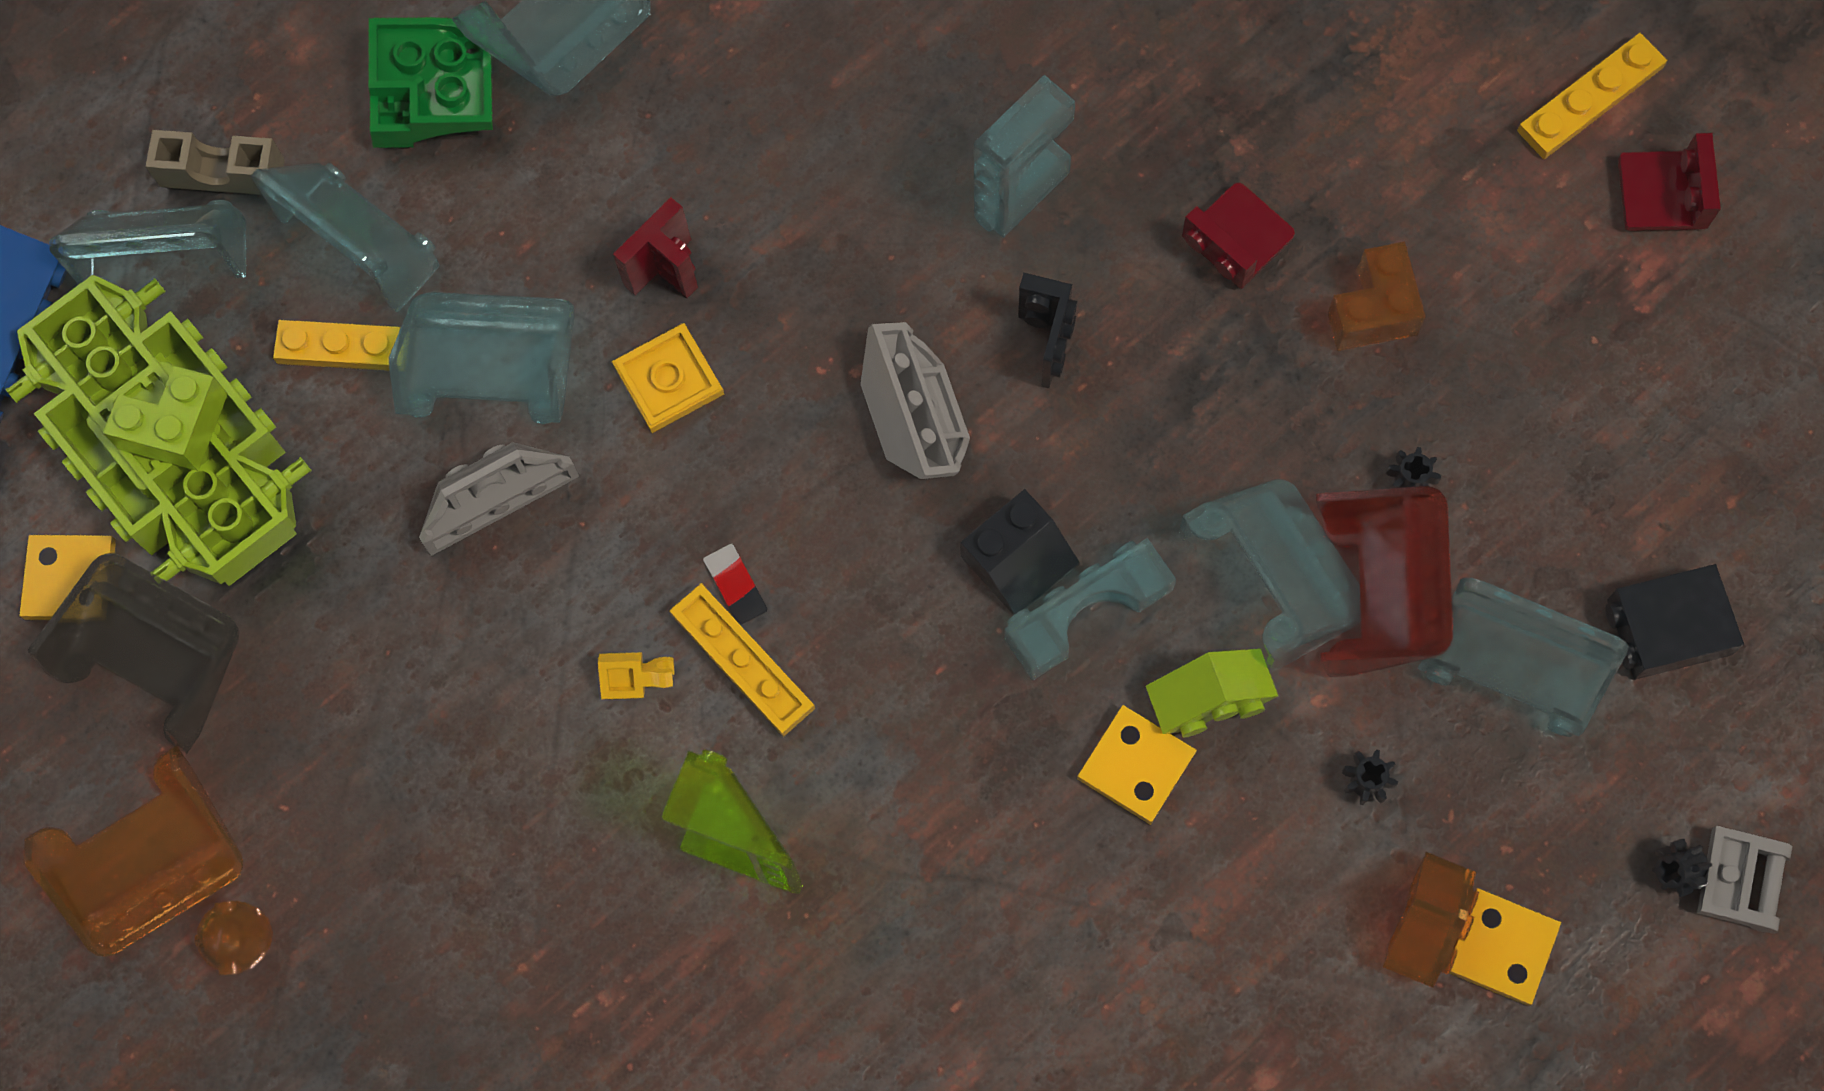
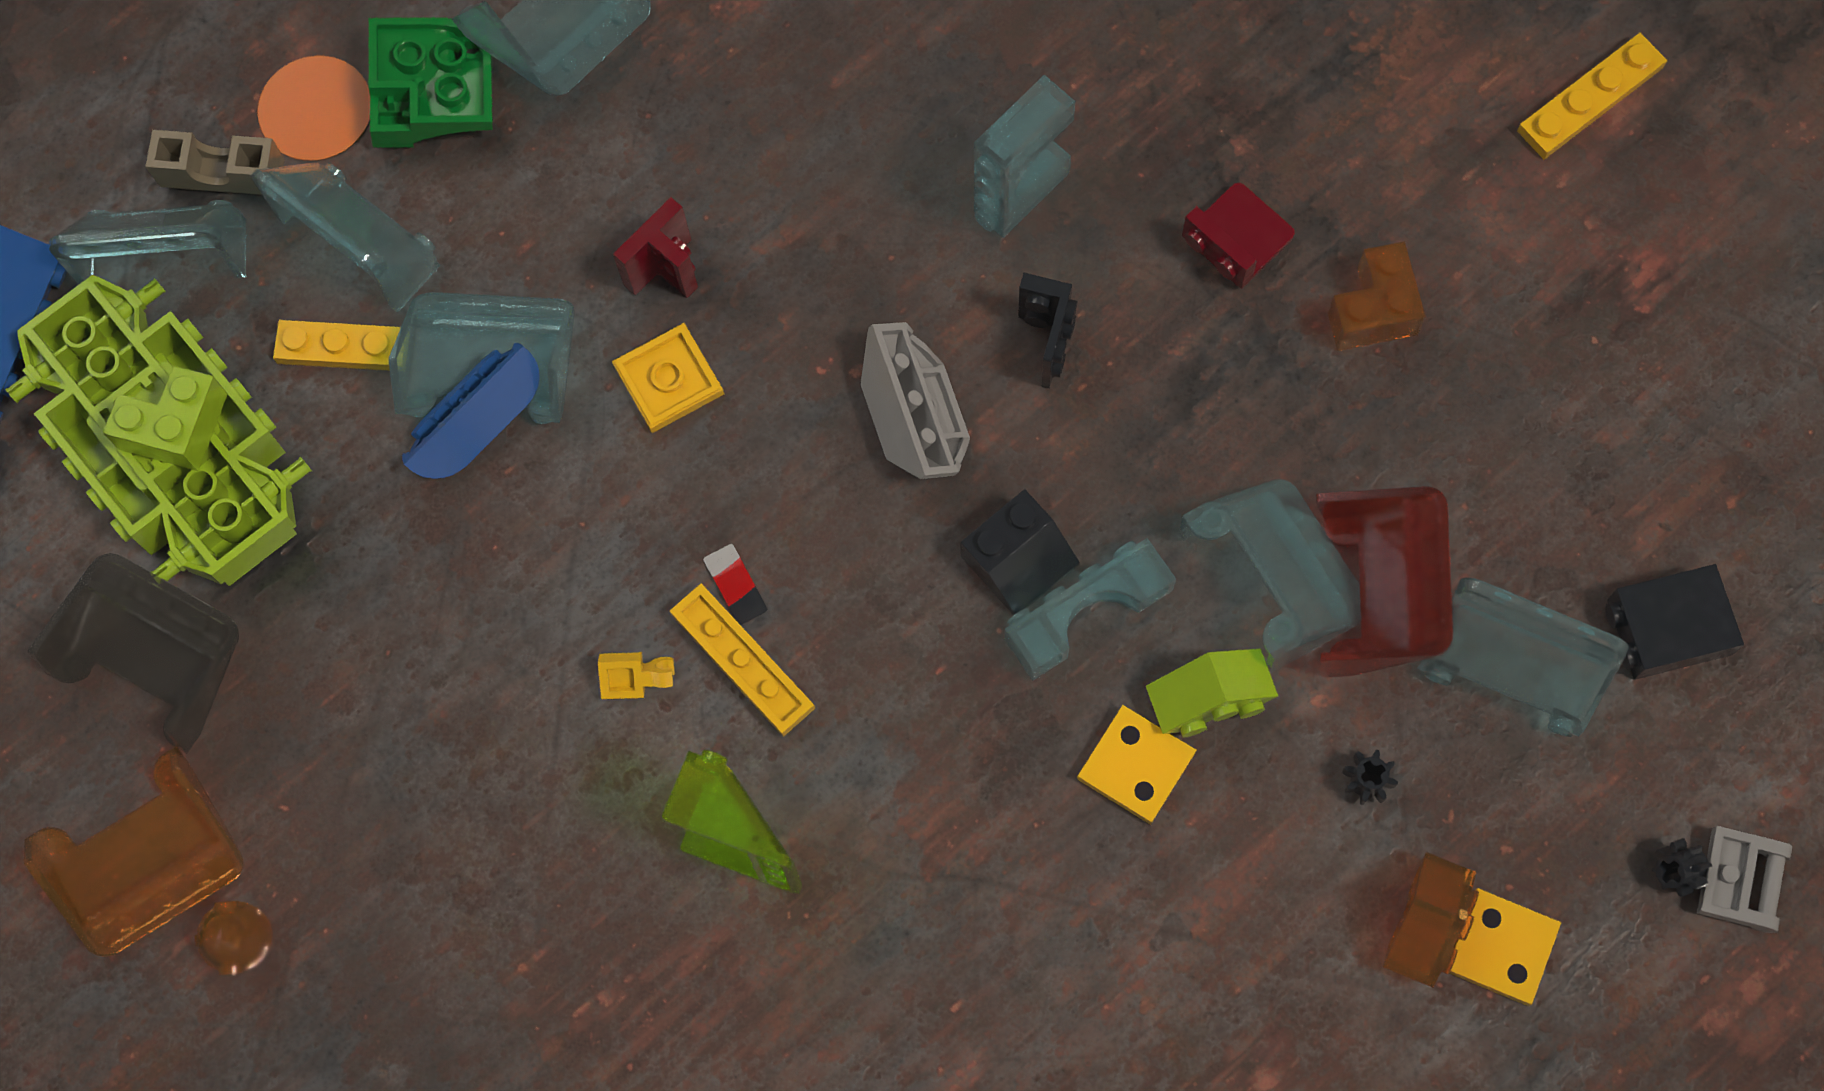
(55, 567): yellow tile -> none
(314, 107): none -> orange sticker
(473, 413): none -> blue brick
(491, 490): light grey wedge -> none
(1417, 462): black gear -> none
(1670, 187): dark red bracket -> none

